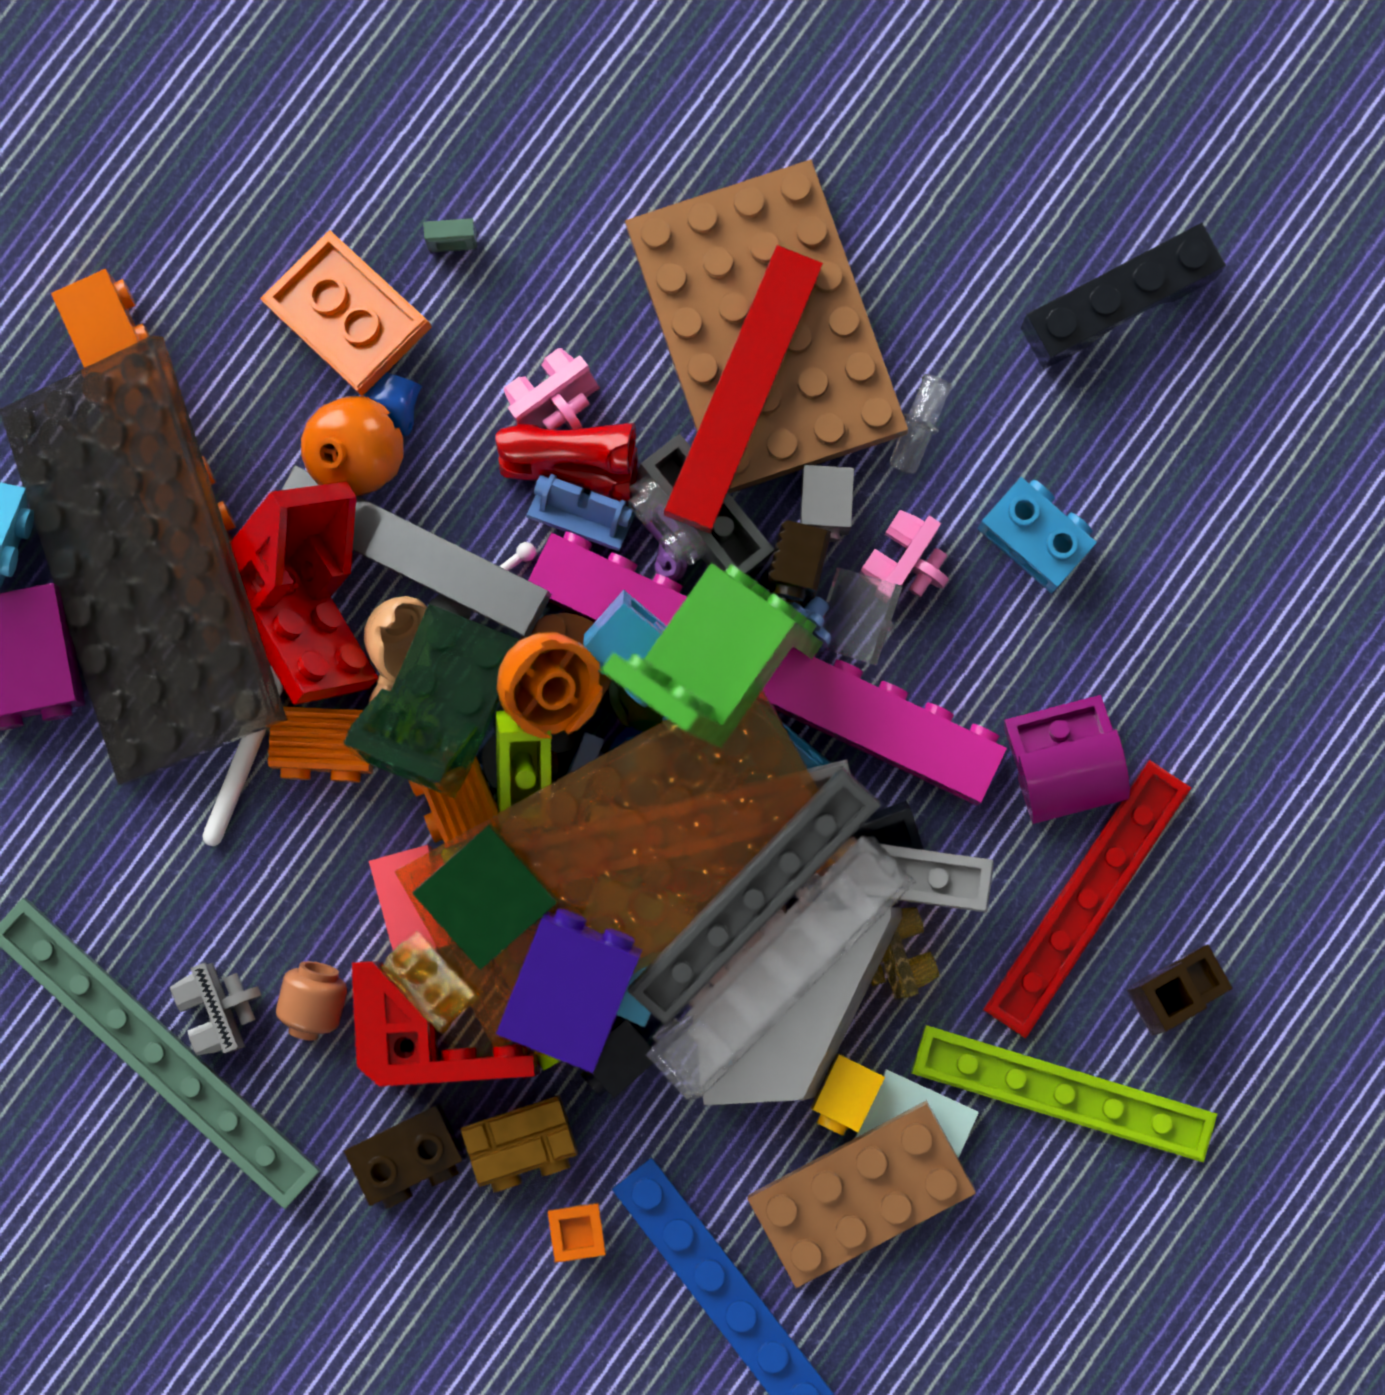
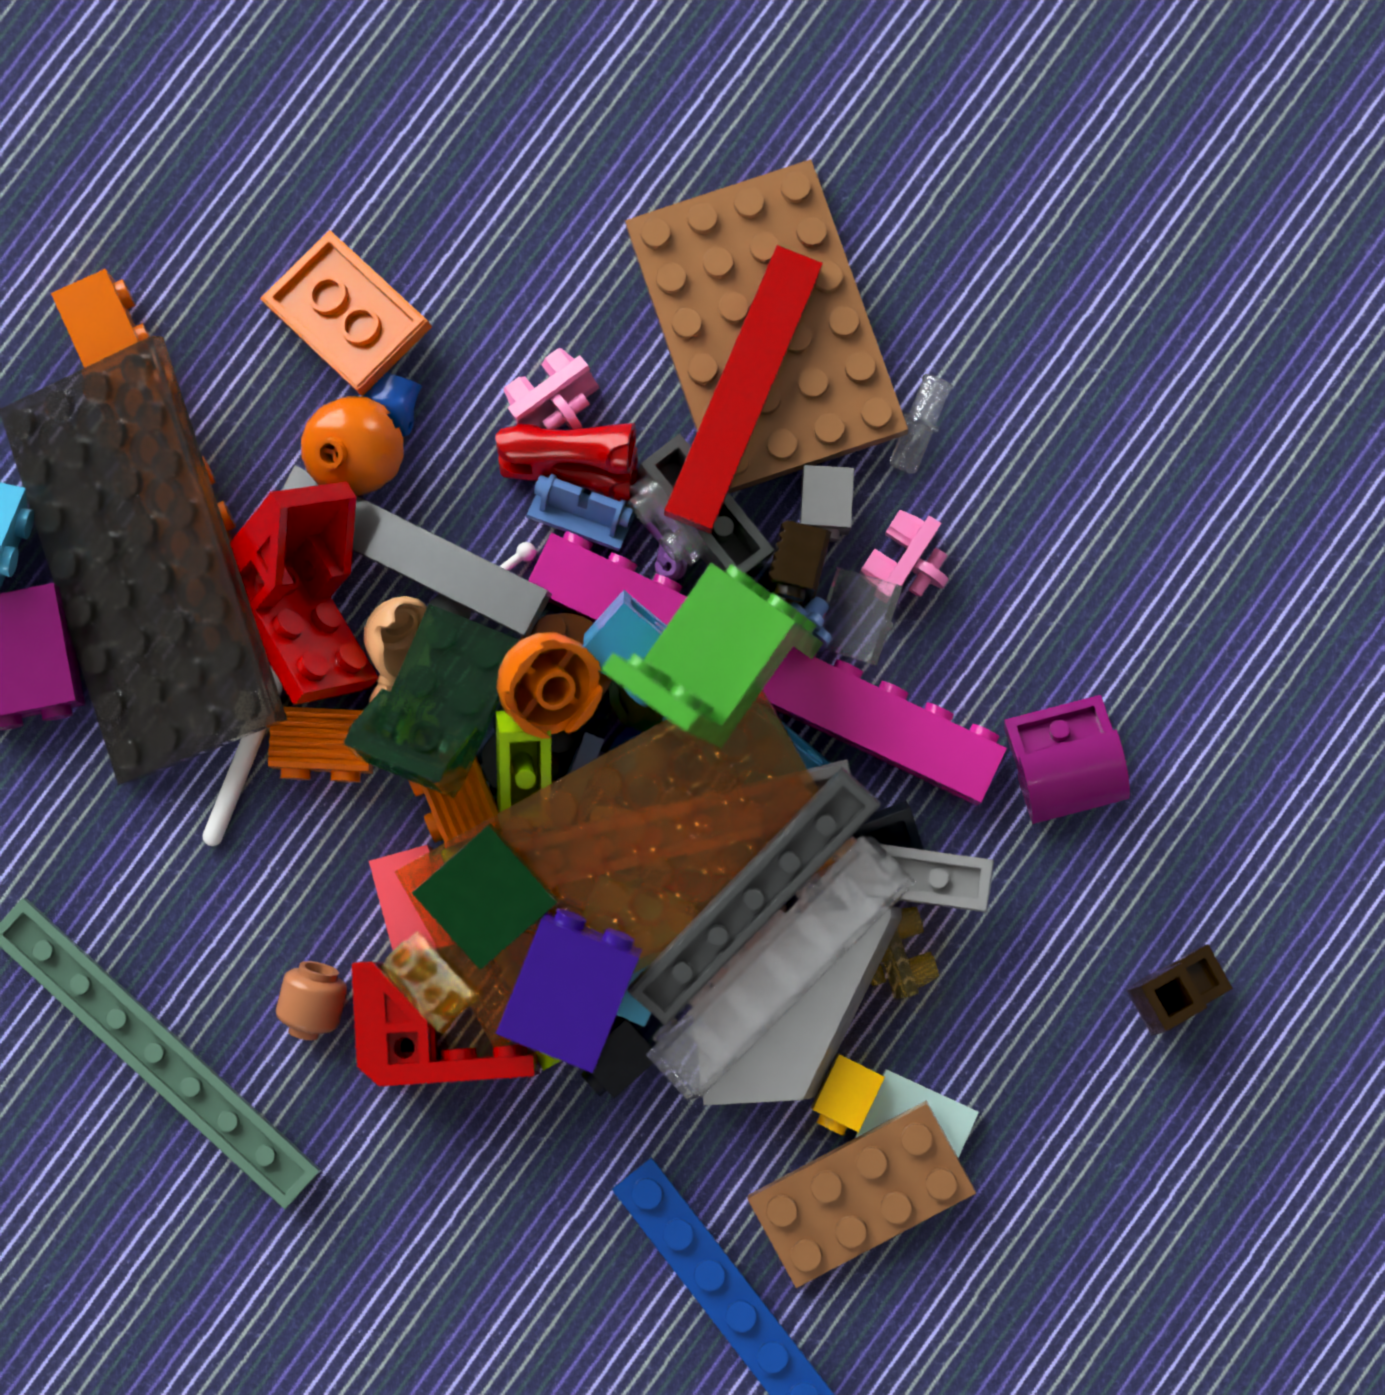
(205, 988): light grey hips -> none
(405, 1156): dark brown brick -> none
(450, 235): sand green tile -> none
(519, 1143): pearl gold brick -> none
(576, 1232): orange tile -> none
(1037, 533): dark azure brick -> none
(1064, 1093): lime tile -> none
(1086, 899): red tile -> none
(1122, 293): black arch -> none

